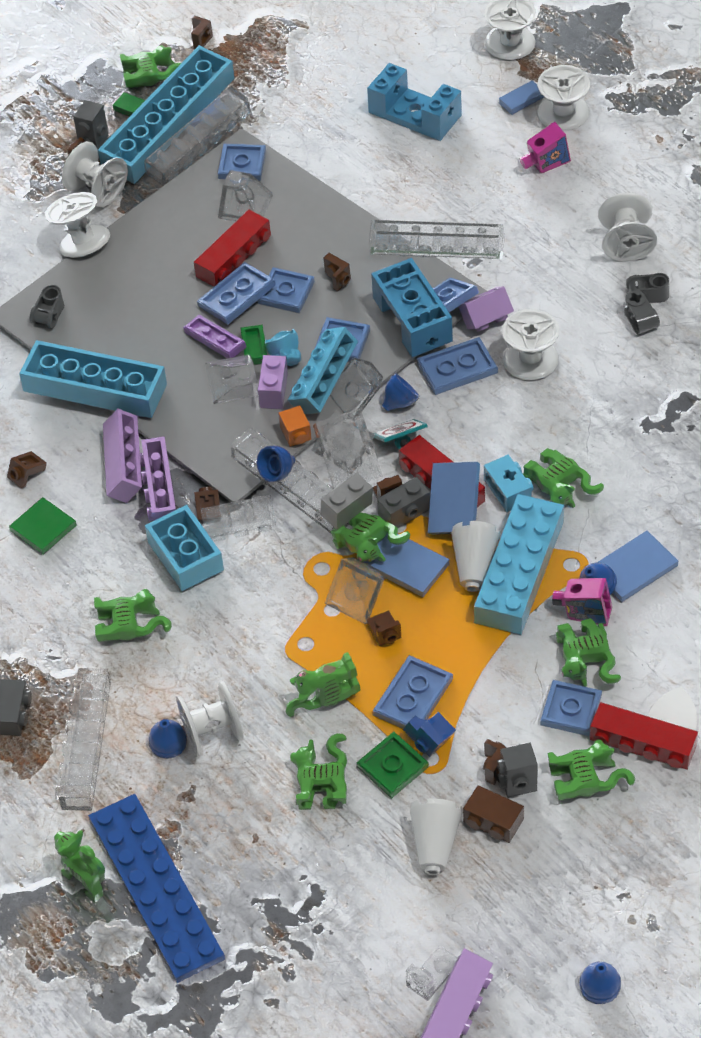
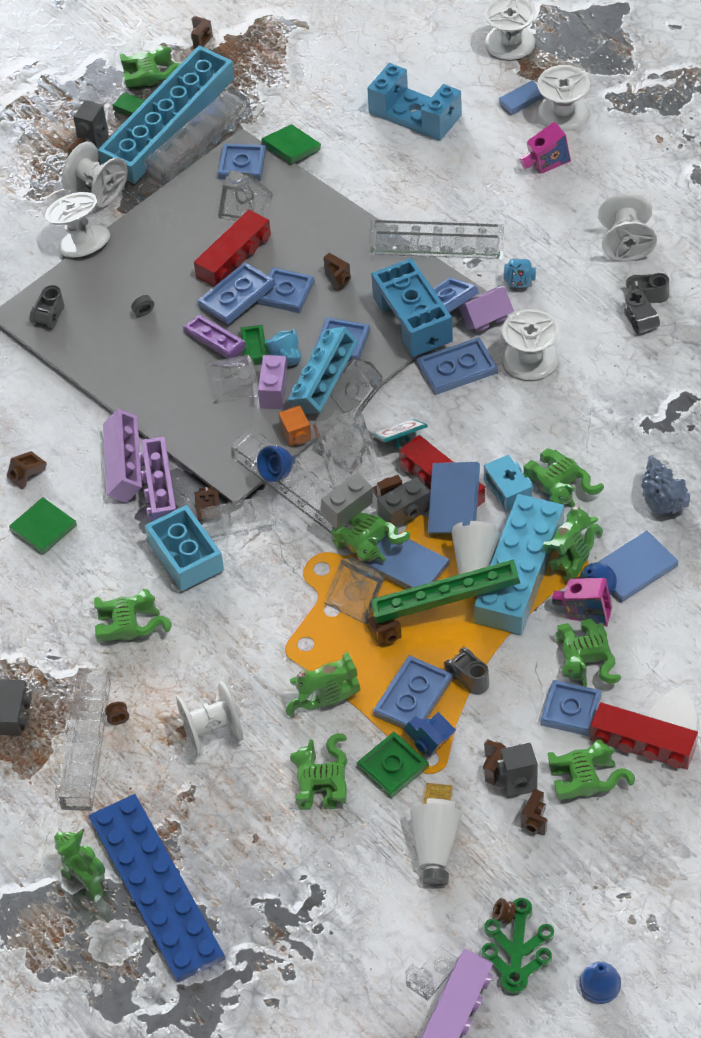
(93, 378): medium azure brick -> none
(117, 713): none -> reddish brown bush
(142, 305): none -> dark grey tile
(167, 739): blue helmet -> none
(291, 144): none -> green tile
(399, 393): blue helmet -> none
(435, 877): none -> dark grey tile
(438, 791): none -> clear yellow tile
(445, 591): none -> green plate
(467, 668): none -> dark grey piece
(493, 814): reddish brown brick -> none
(503, 911): none -> reddish brown bush
(517, 949): none -> green plant
(519, 273): none -> dark azure head
(532, 814): none -> reddish brown bracket
(570, 543): none -> bright green animal
(662, 491): none -> sand blue piece

